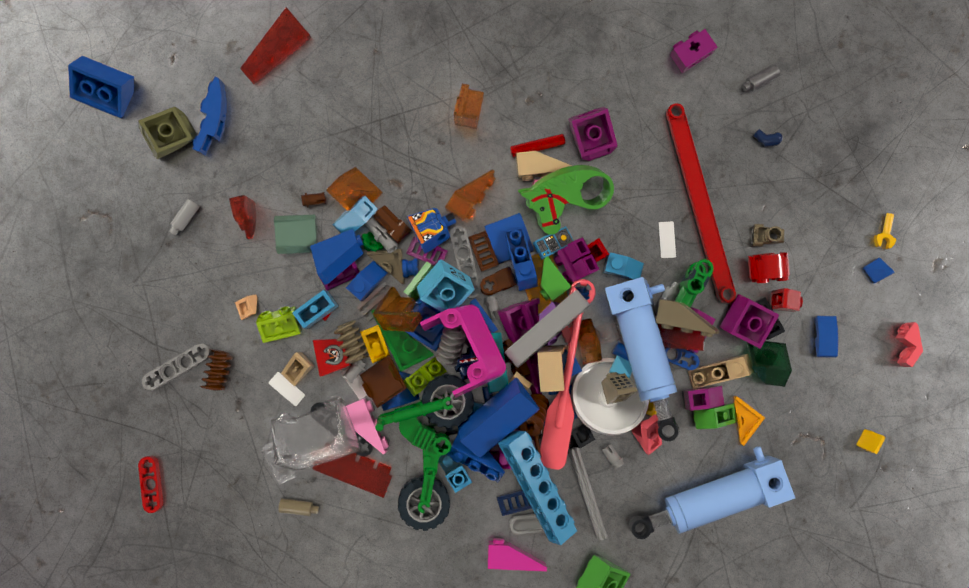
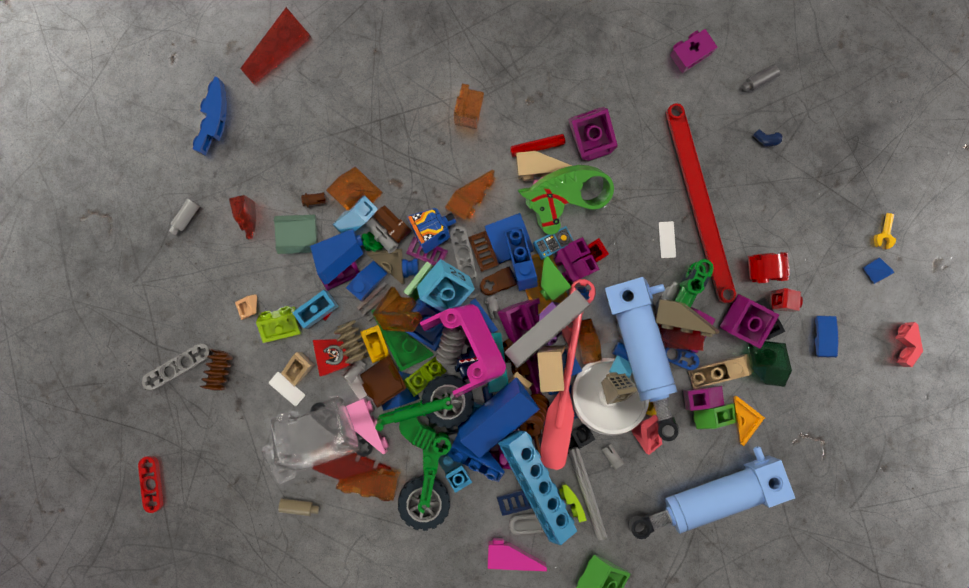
(100, 86): blue slope -> none
(166, 131): olive slope -> none
(376, 483): none -> clear orange slope
(568, 495): none -> lime slope
(622, 266): dark azure slope -> none
(762, 235): dark tan plate -> none
(870, 441): yellow slope -> none

